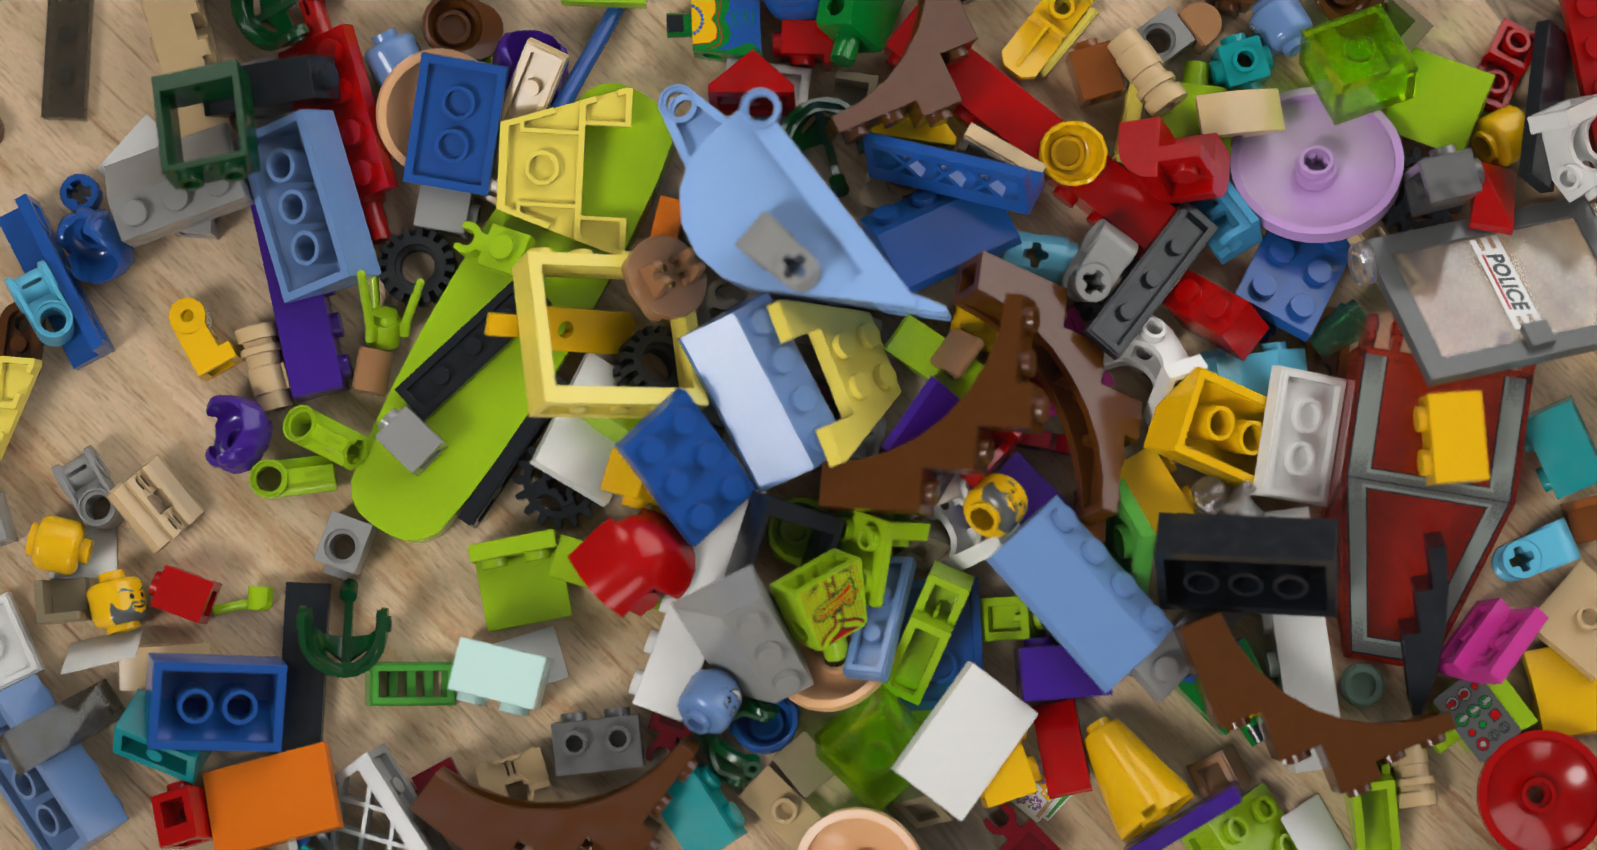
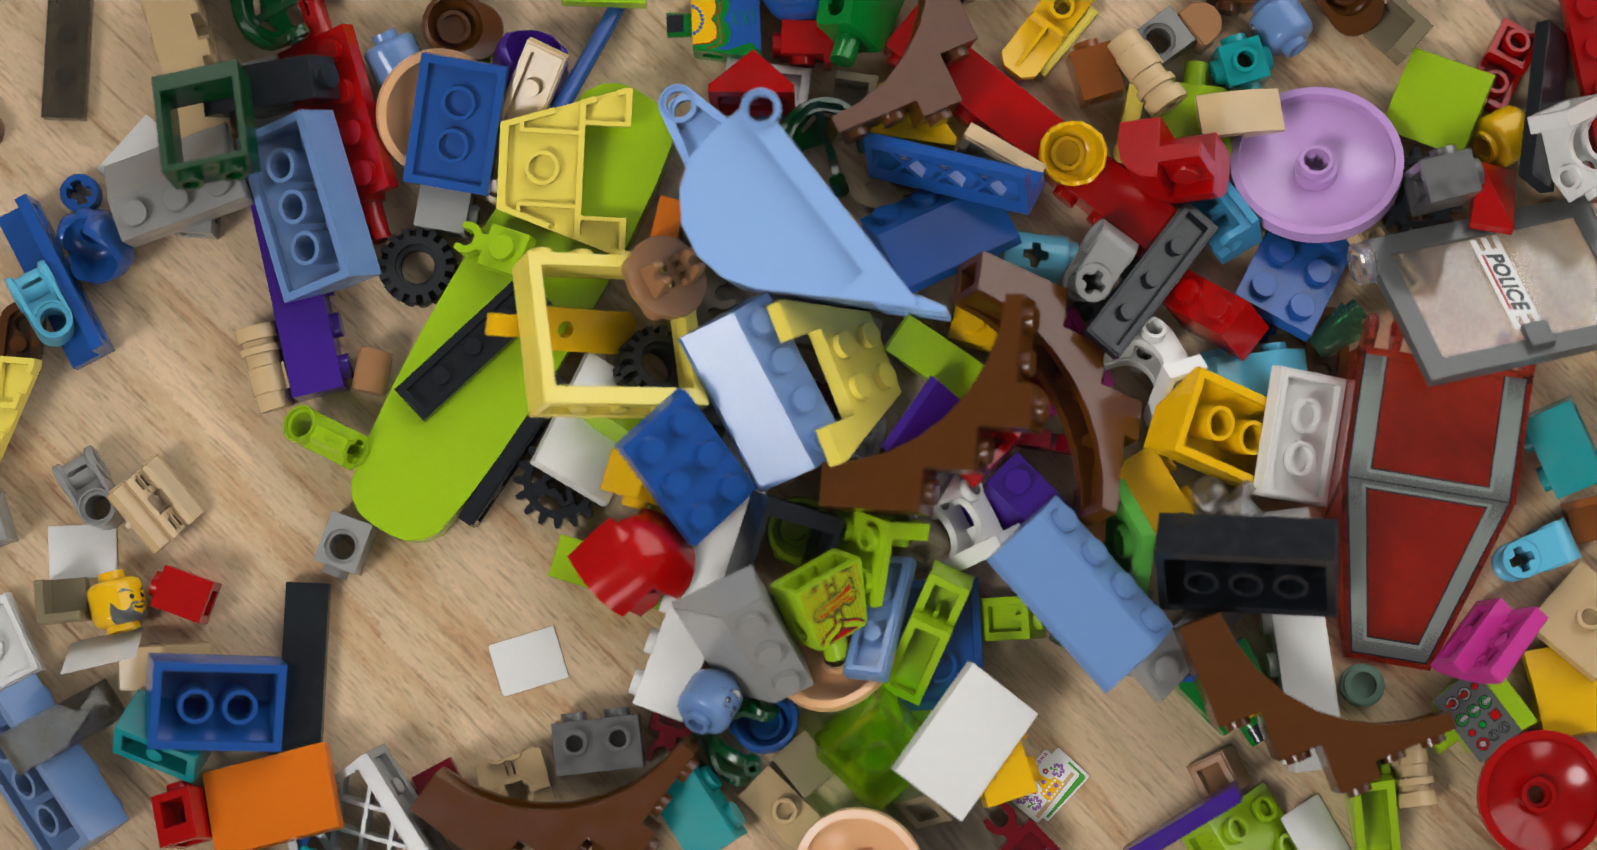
(58, 545): yellow head -> none
(194, 330): yellow leg -> none
(240, 433): dark purple hair -> none
(258, 599): lime hand -> none
(299, 476): lime piece -> none
(345, 647): dark green helmet -> none
(372, 684): bright green slope -> none
(382, 323): lime plant -> none
(410, 439): light grey brick -> none
(499, 674): light aqua brick -> none
(517, 582): lime bracket -> none
(776, 250): light grey piece -> none
(956, 353): medium nougat slope -> none
(995, 505): yellow head -> none
(1050, 673): dark purple slope -> none
(1062, 749): red slope -> none
(1132, 778): yellow cone -> none
(1358, 64): clear neon green brick -> none
(1424, 634): black slope -> none
(1452, 438): yellow brick -> none

